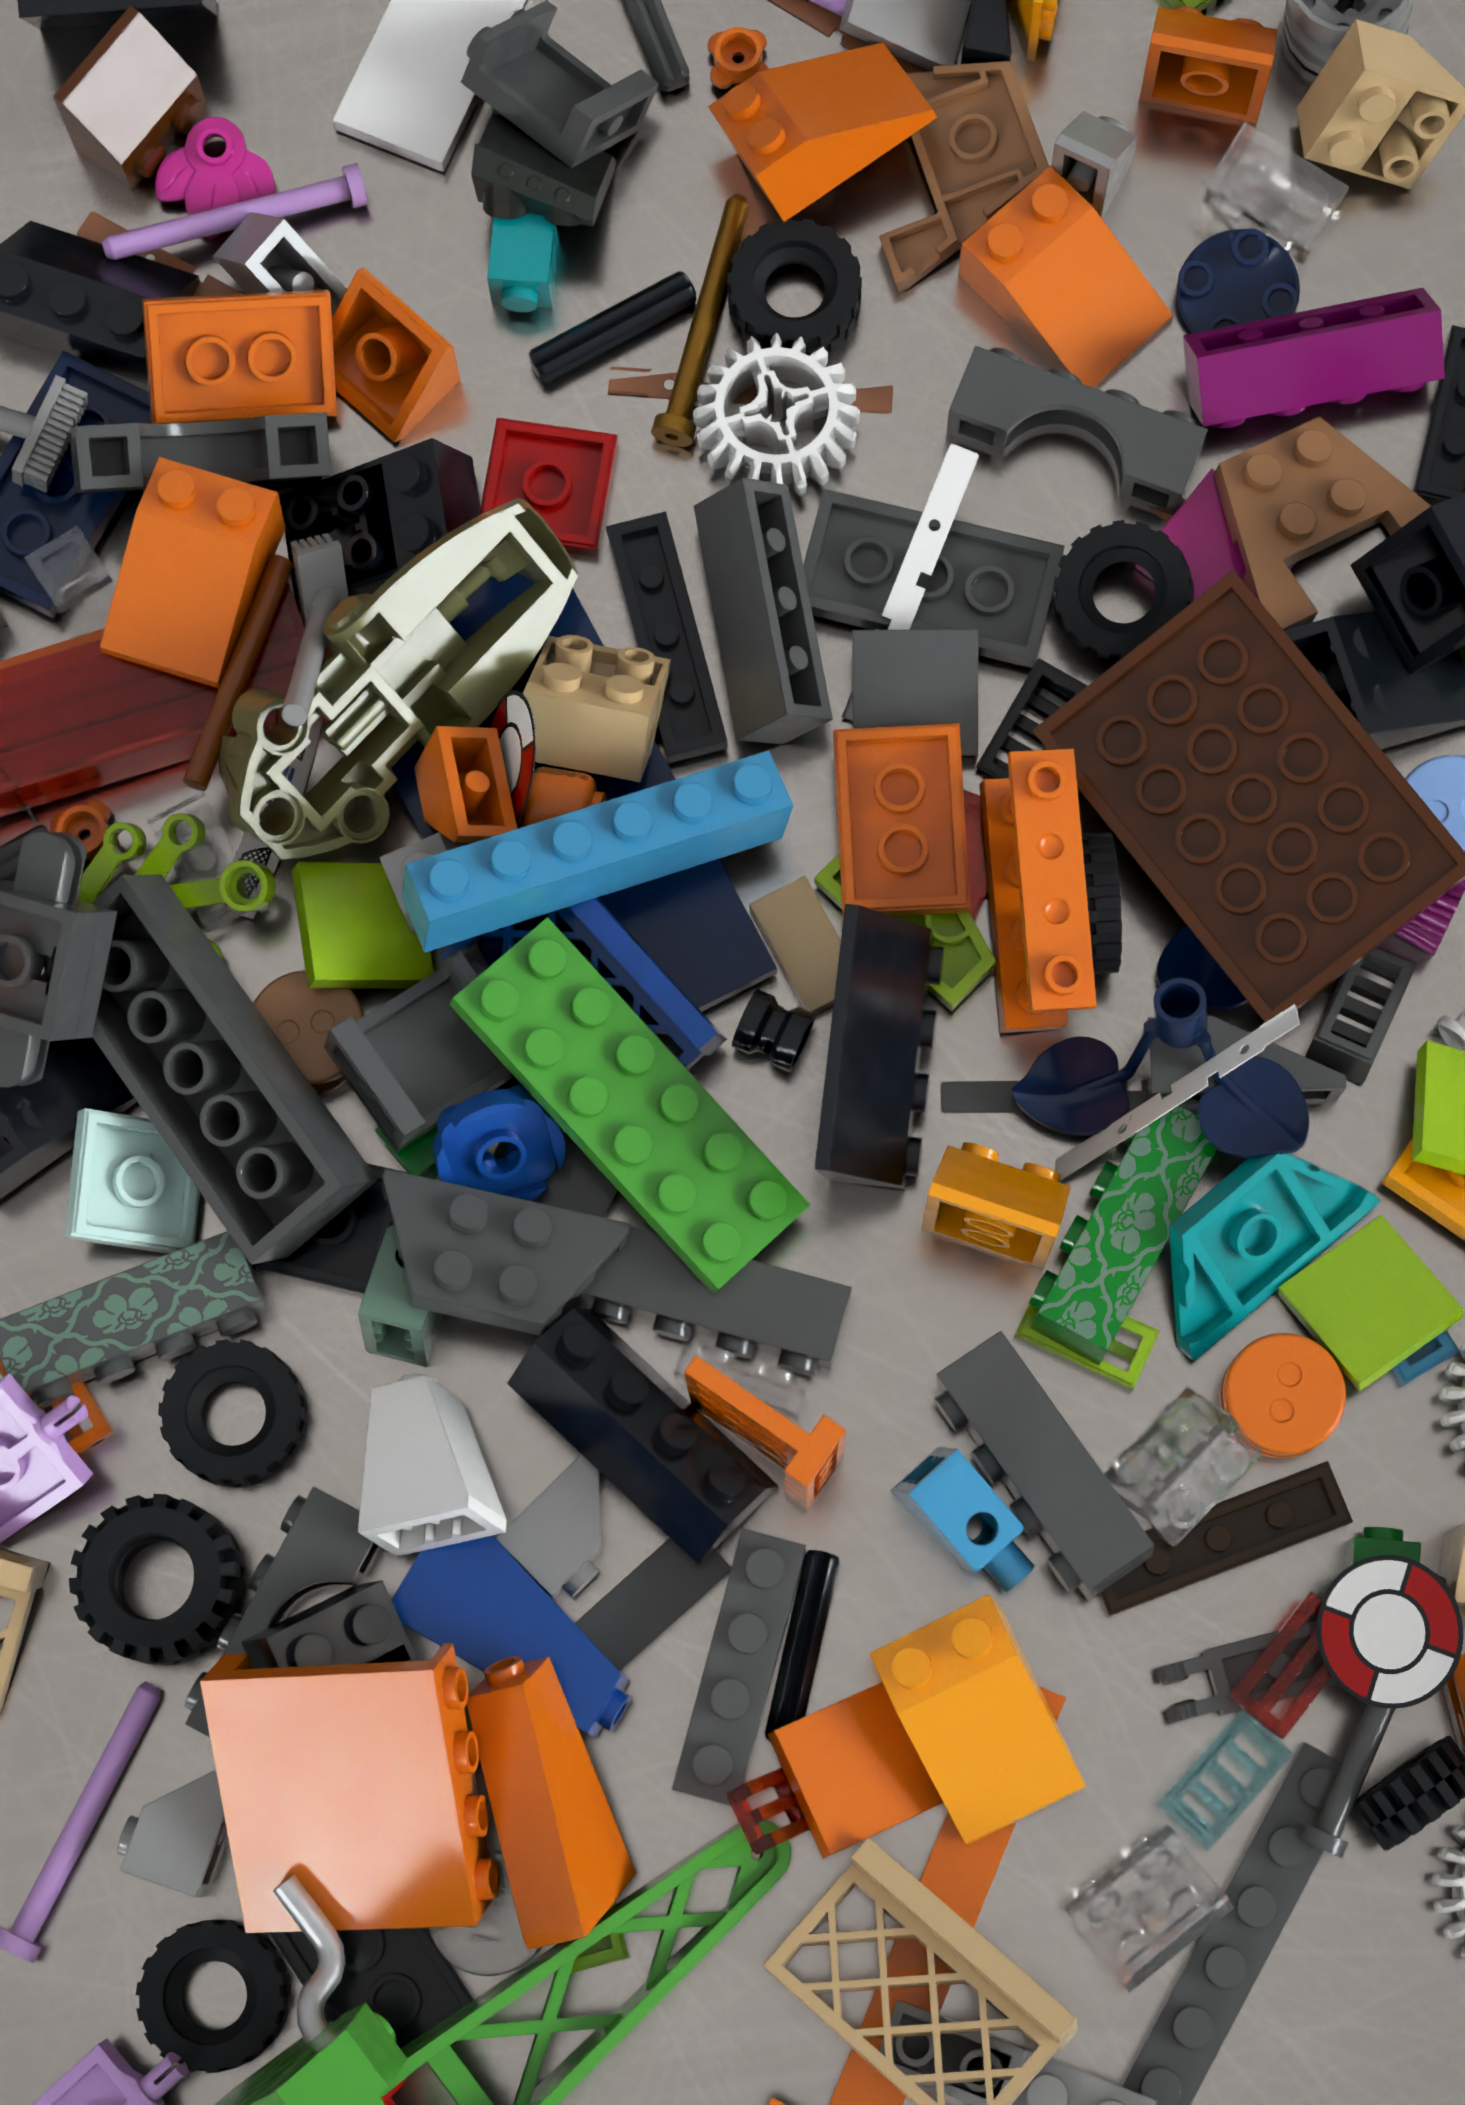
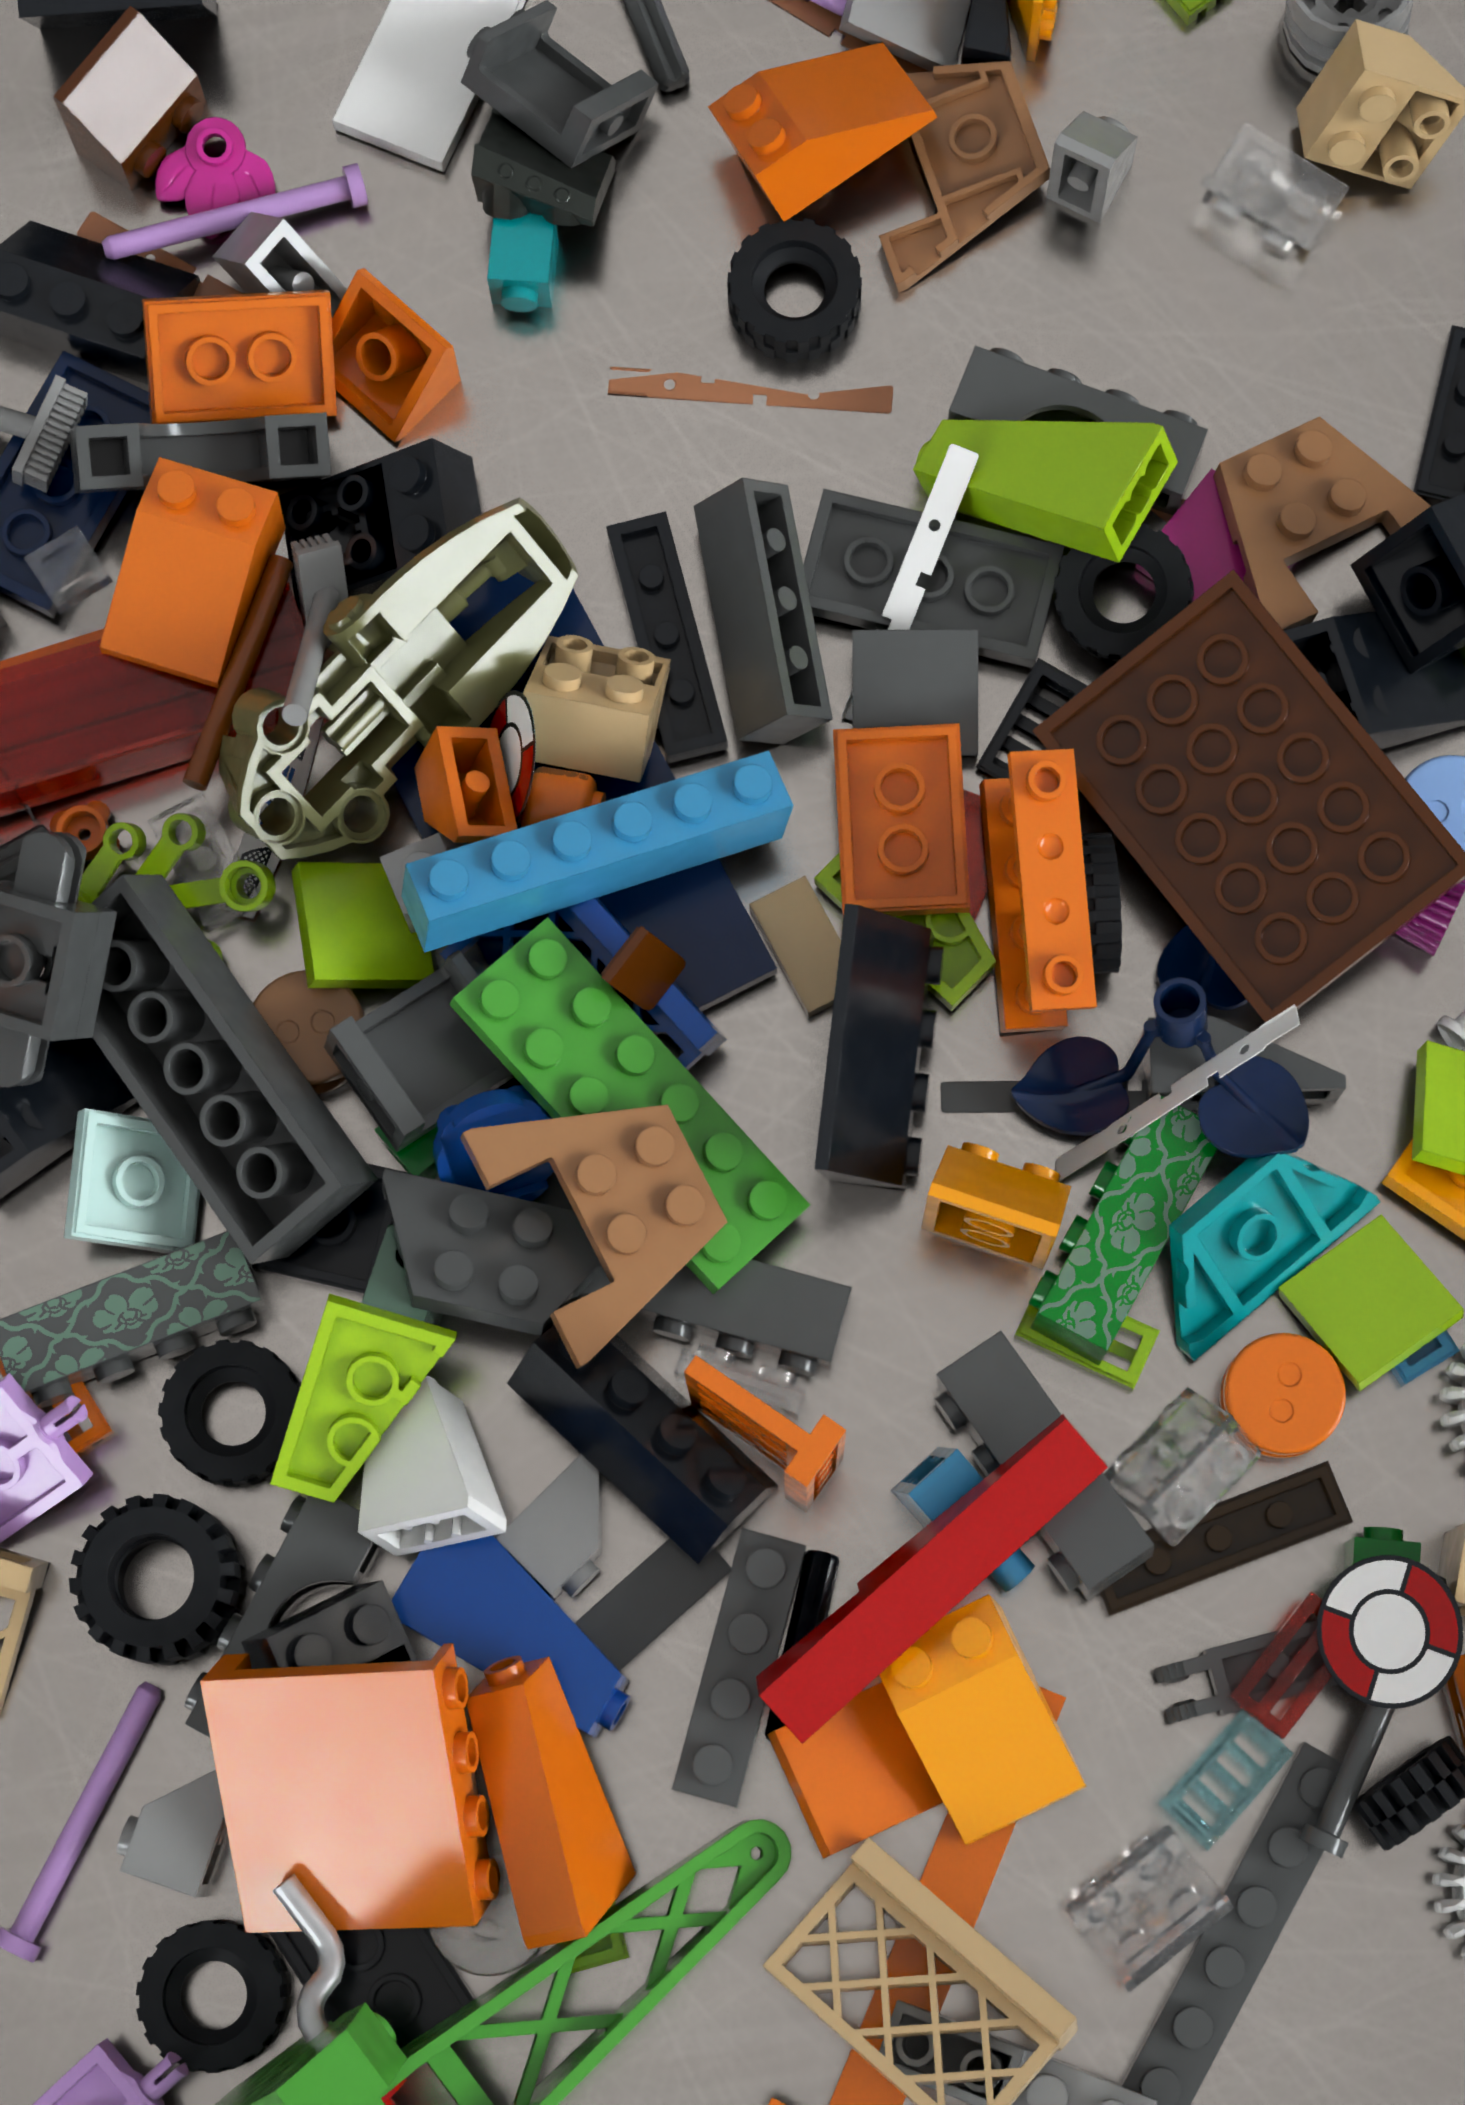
(352, 1389): none -> lime wing
(558, 473): red tile -> none
(612, 326): black axle -> none
(632, 1194): none -> medium nougat wing
(643, 968): none -> reddish brown slope
(674, 425): pearl gold bar -> none
(731, 43): orange plate -> none
(749, 1819): clear red tile -> none
(773, 1030): black wheel -> none
(821, 396): white gear -> none
(927, 1578): none -> red slope
(1058, 478): none -> lime slope
(1063, 280): orange slope -> none
(1208, 63): orange slope -> none
(1236, 281): dark blue dish -> none
(1314, 358): magenta brick -> none
(1346, 1046): dark grey slope -> none

